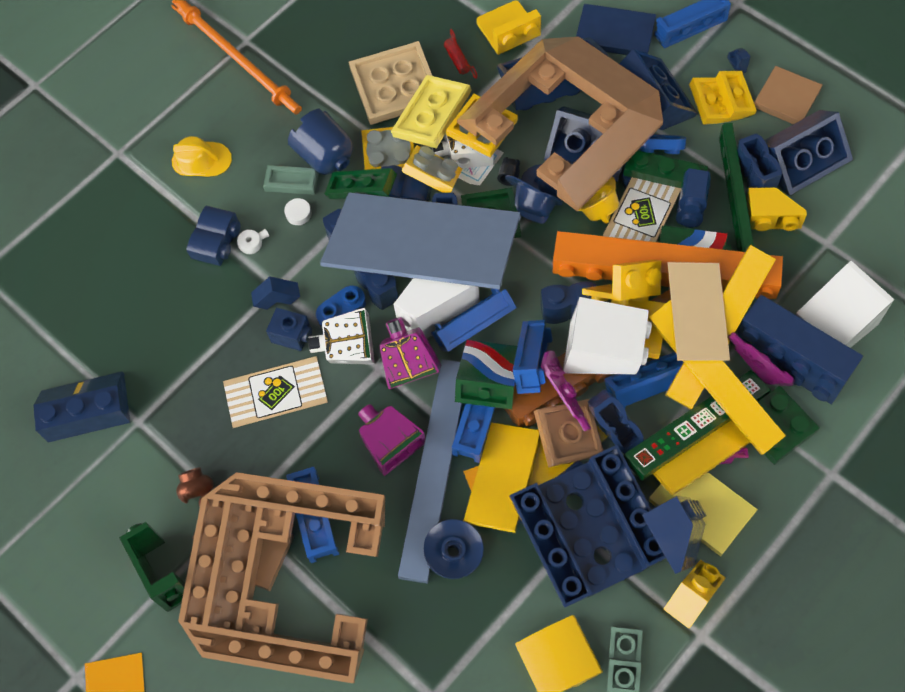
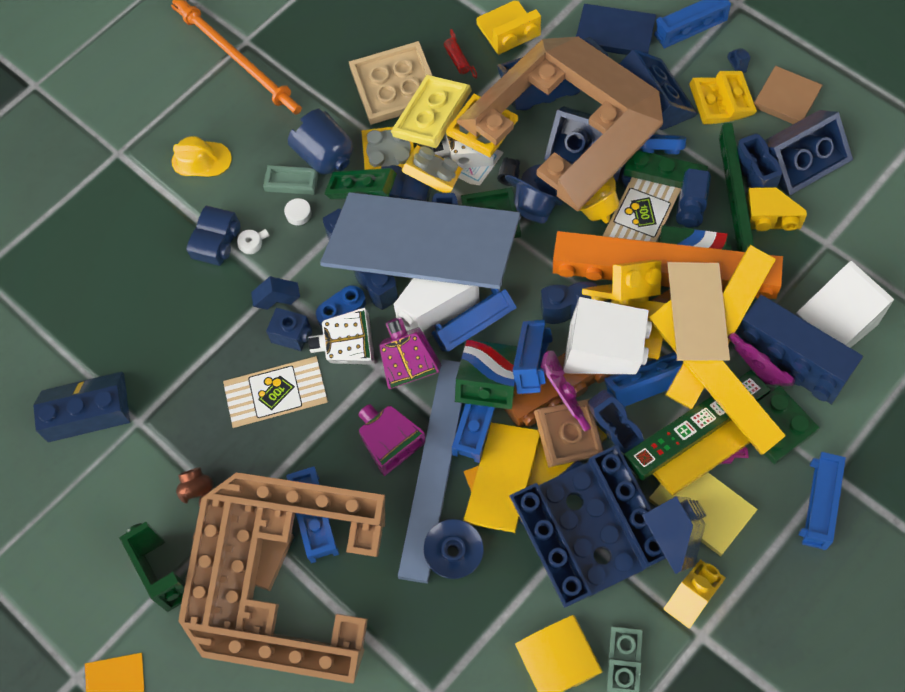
(823, 501): none -> blue container

